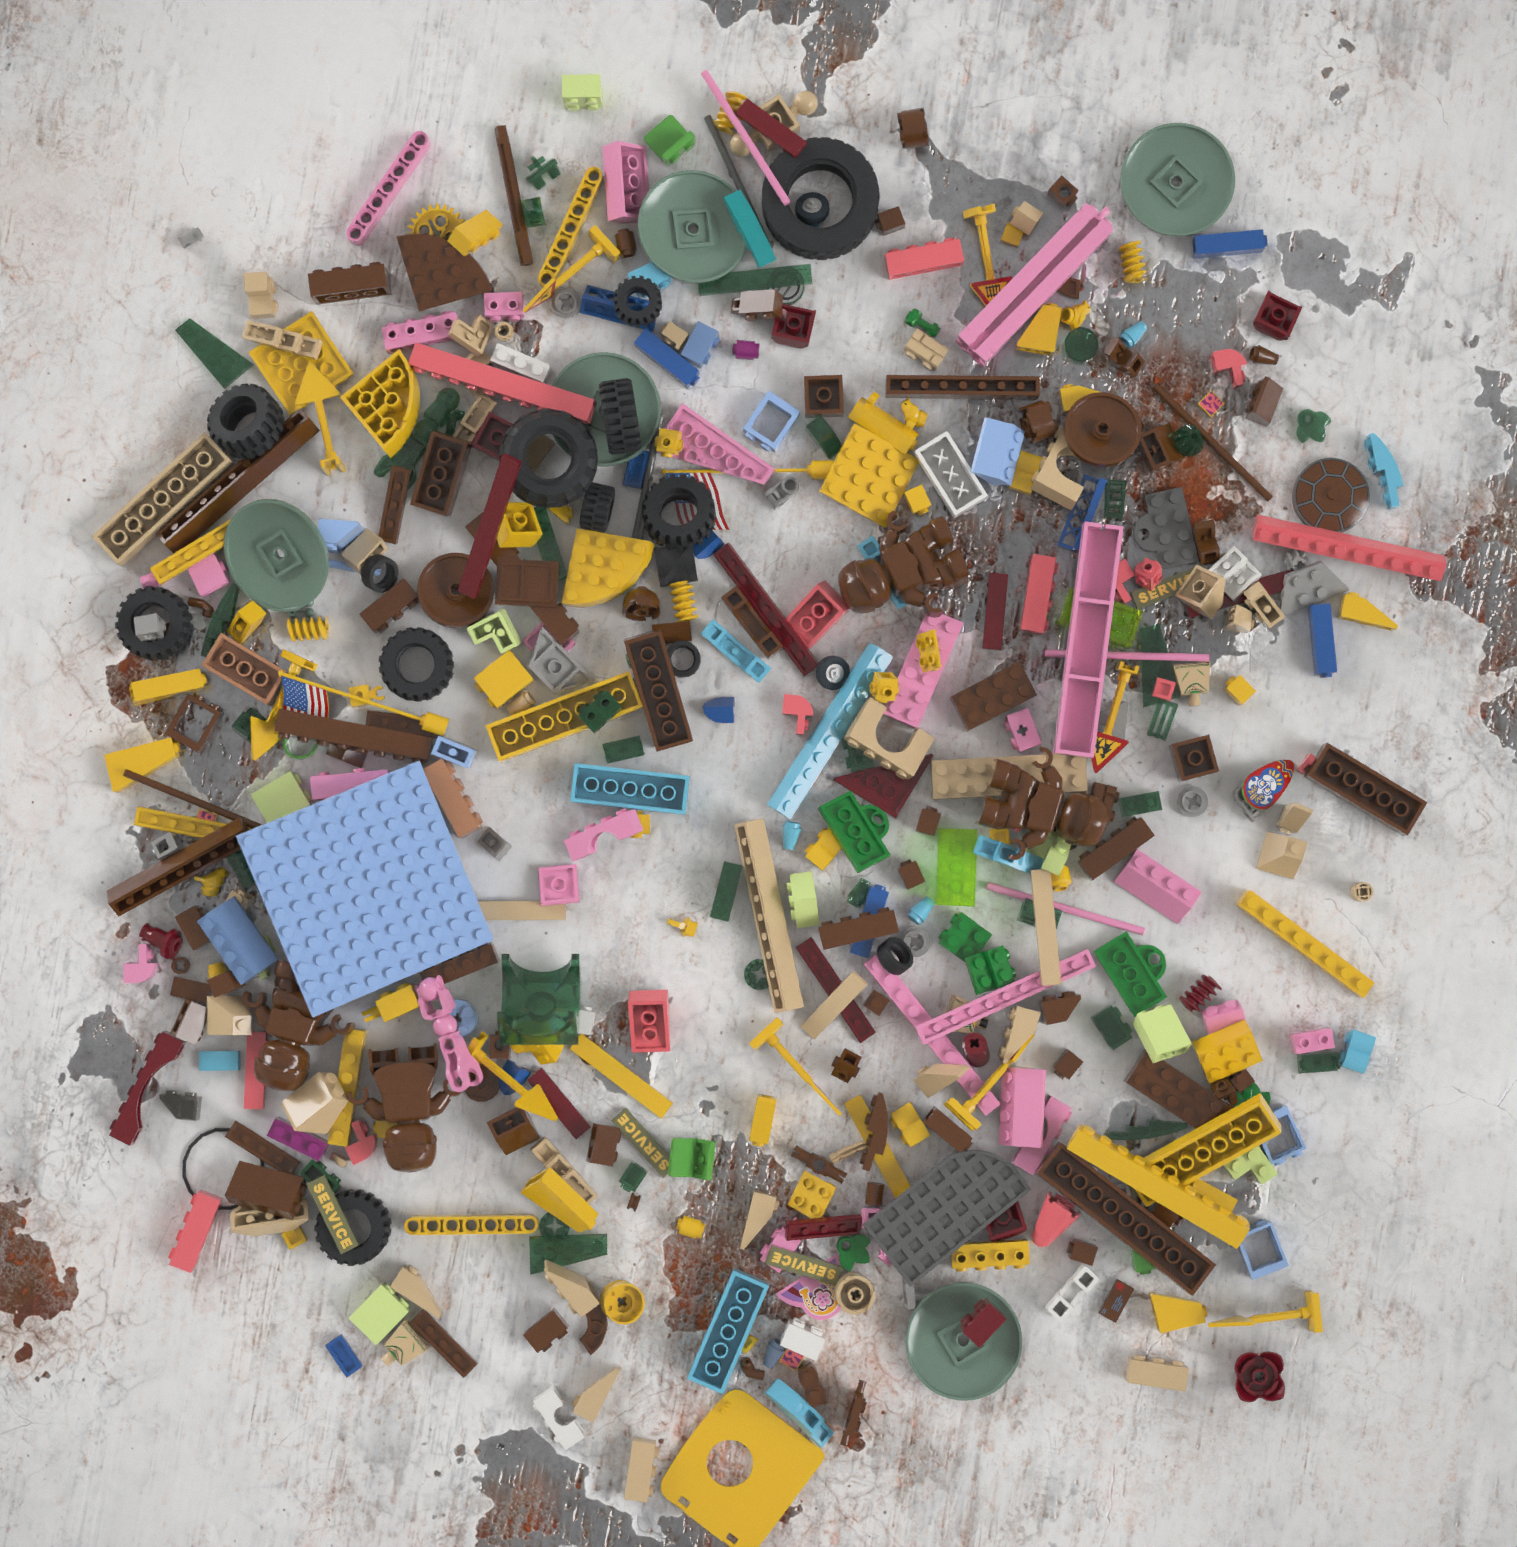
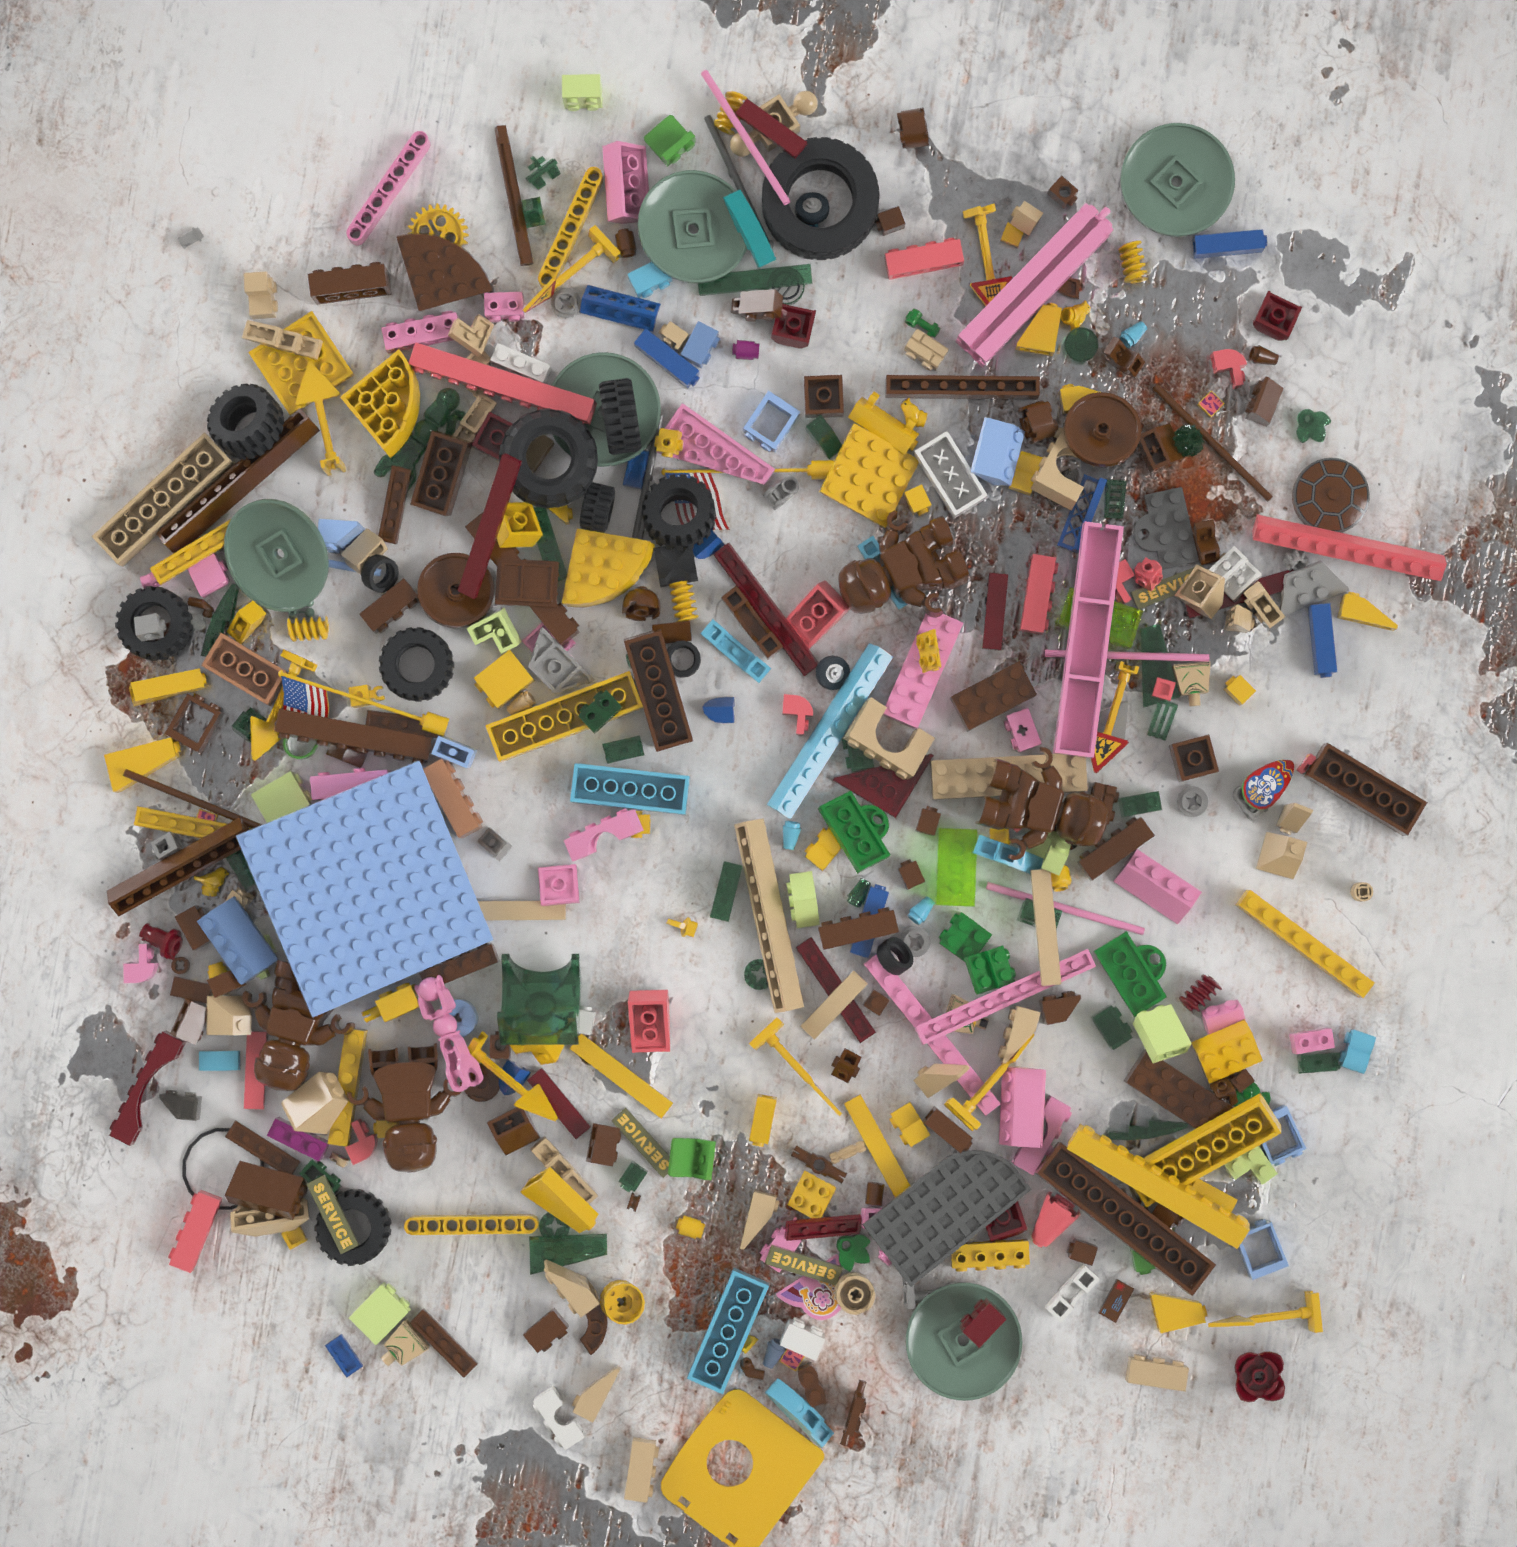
(217, 357): clear green wing -> none
(414, 1288): tan slope -> none
(475, 233): yellow brick -> none
(501, 328): tan cone -> none
(632, 286): black tyre -> none
(878, 1124): reddish brown slope -> none
(884, 686): yellow brick -> none
(976, 1049): dark red piece -> none
(1067, 1064): reddish brown brick -> none
(1383, 462): medium azure slope -> none

